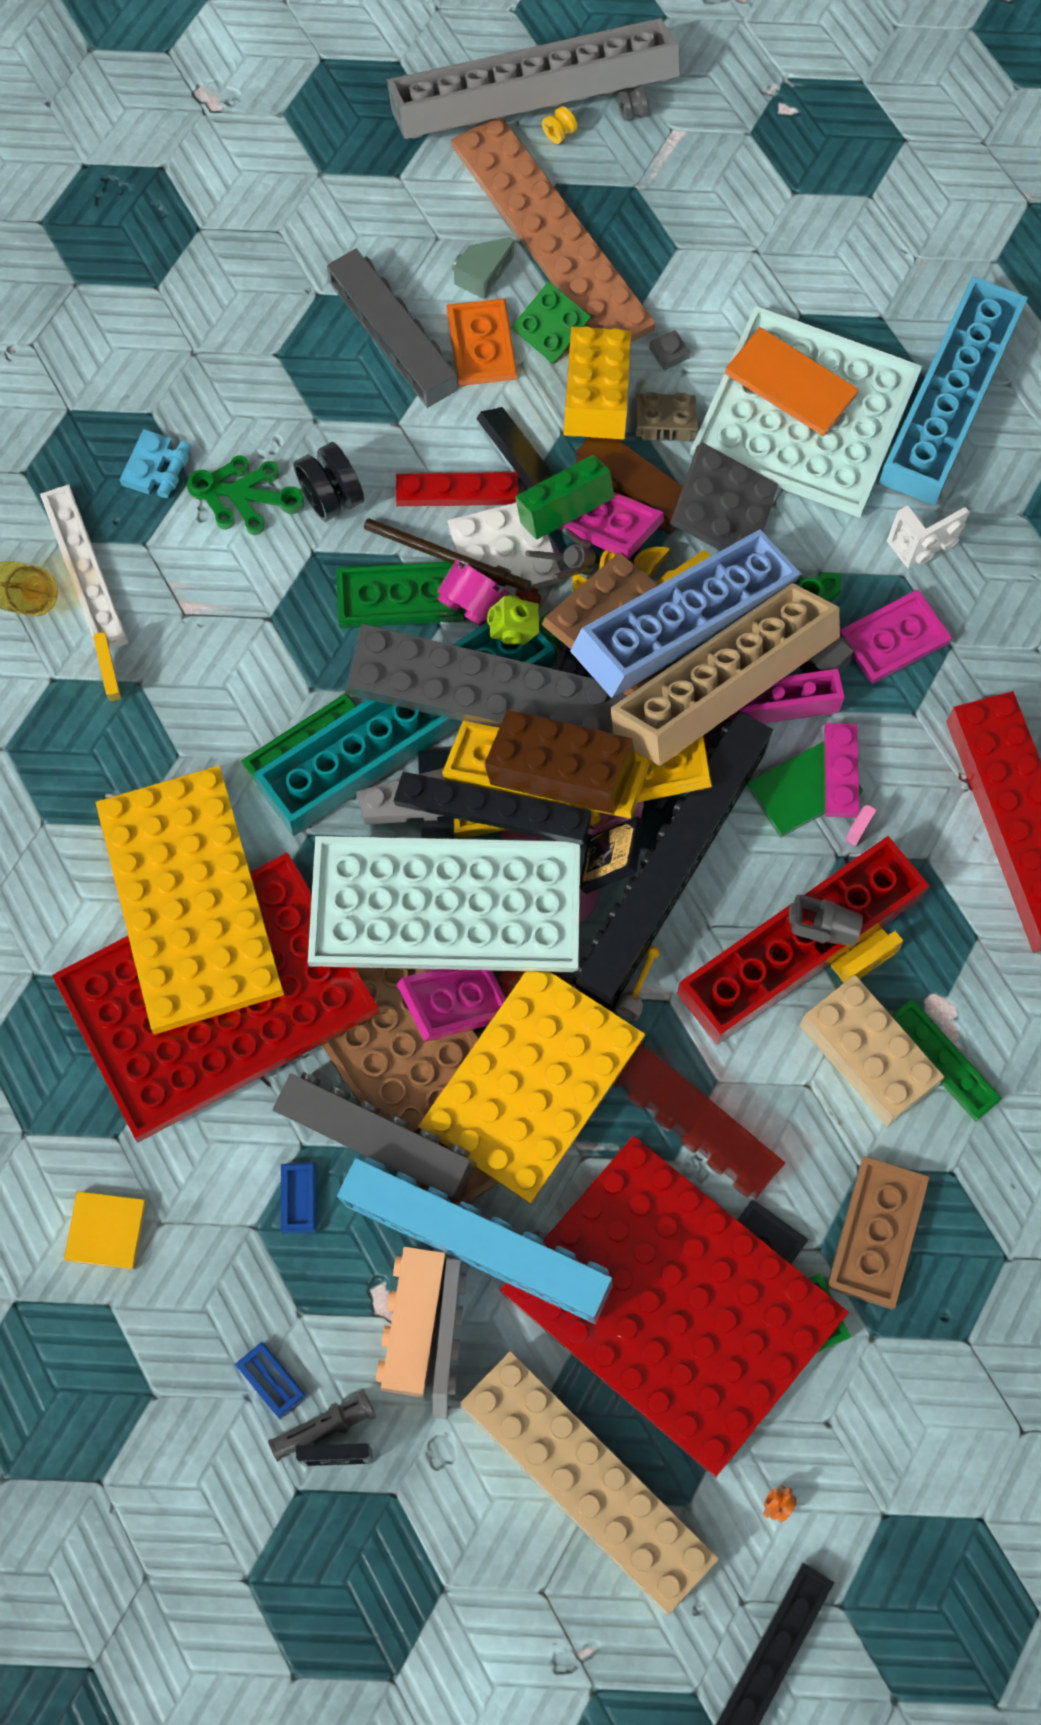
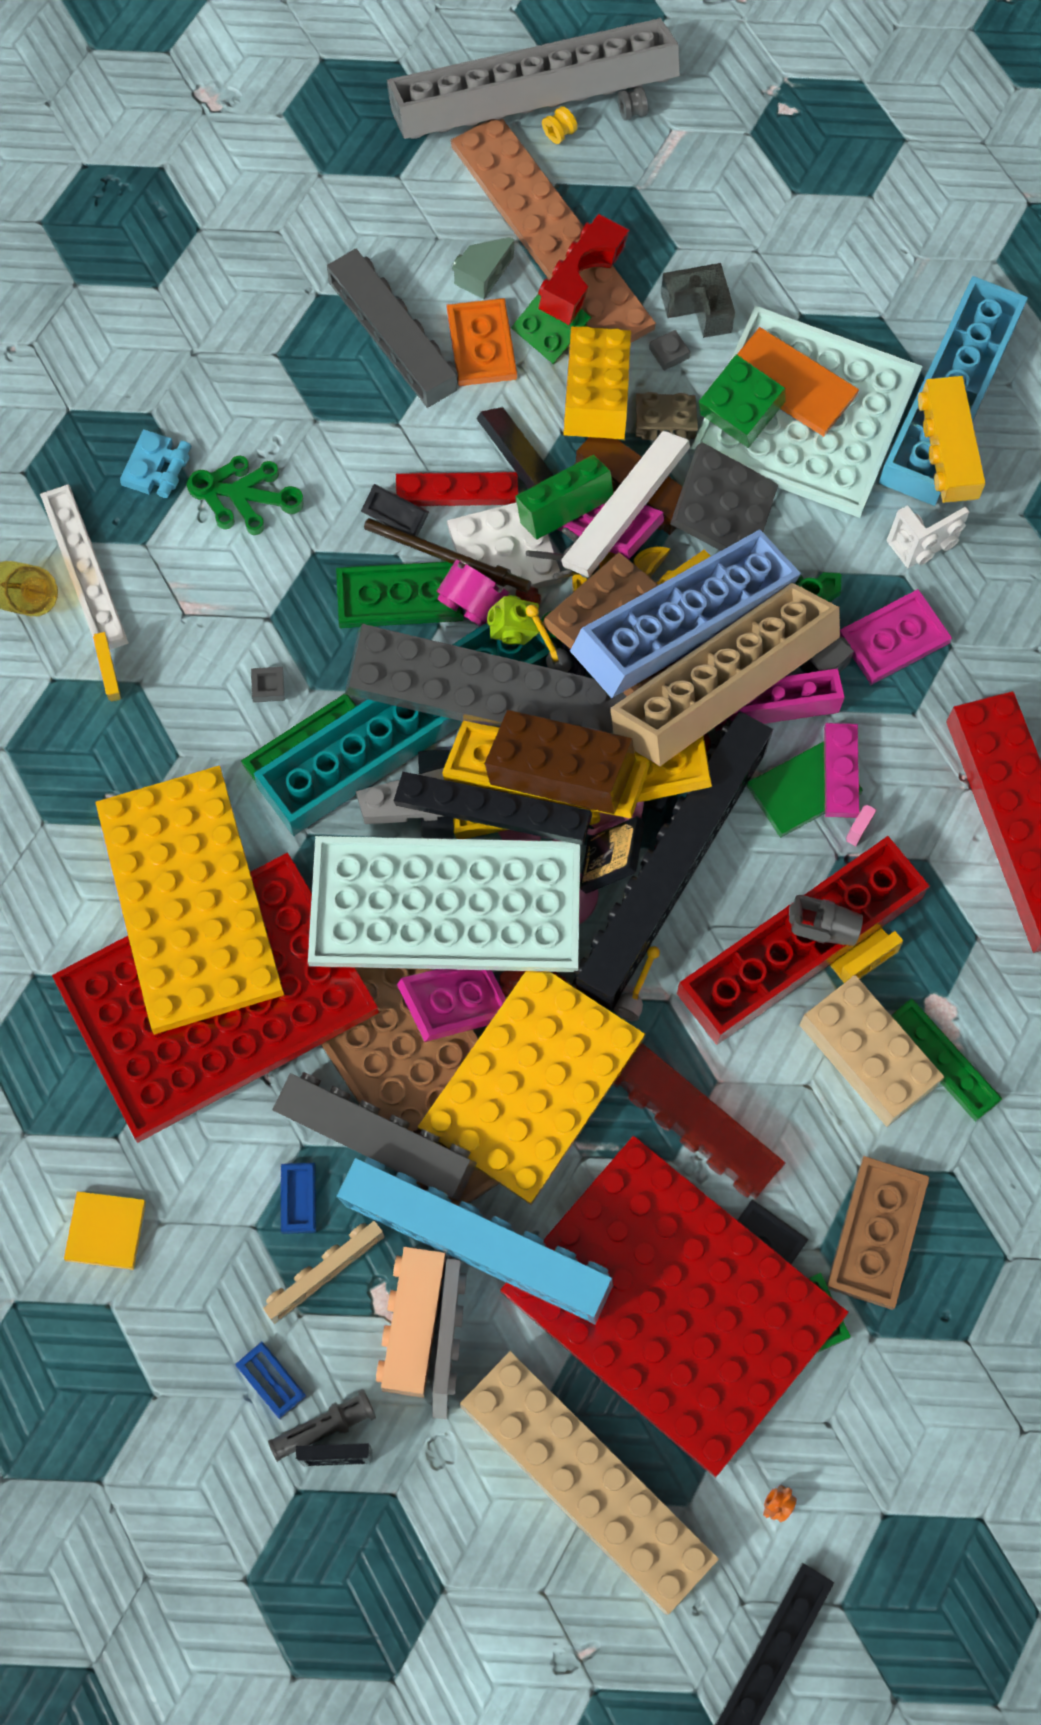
(267, 684): none -> dark grey plate
(328, 481): black wheel -> none
(333, 1262): none -> tan plate
(394, 510): none -> black tile
(557, 658): none -> hinge
(598, 247): none -> red arch
(625, 503): none -> white tile
(701, 292): none -> clear smoke brick
(742, 401): none -> green brick
(952, 439): none -> yellow brick

